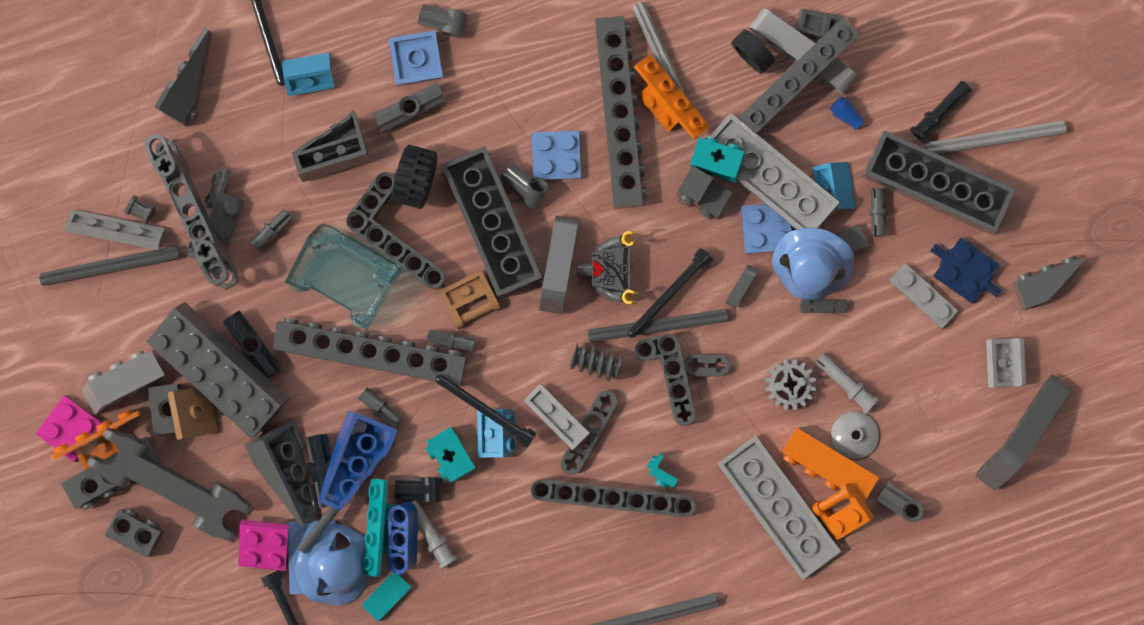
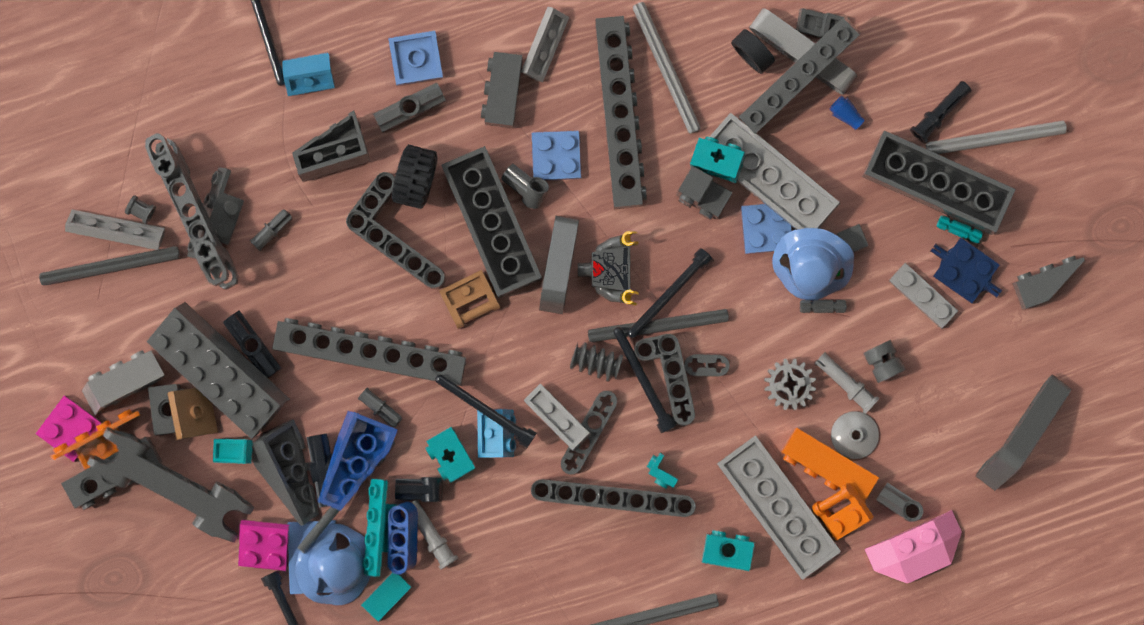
(132, 537): dark grey brick -> none
(182, 96): dark grey wedge -> none
(232, 451): none -> teal tile
(344, 273): clear light blue windscreen -> none
(447, 21): dark grey piece -> none
(452, 340): dark grey axle -> none
(502, 89): none -> dark grey brick
(545, 44): none -> light grey plate
(664, 420): none -> black piece
(667, 100): orange bracket -> none
(739, 560): none -> teal brick
(741, 286): dark grey beam -> none
(836, 180): dark azure panel -> none
(878, 212): dark grey pin -> none
(887, 369): none -> dark grey wheel
(917, 550): none -> bright pink wedge
(959, 229): none -> teal axle
(1006, 362): light grey bracket -> none

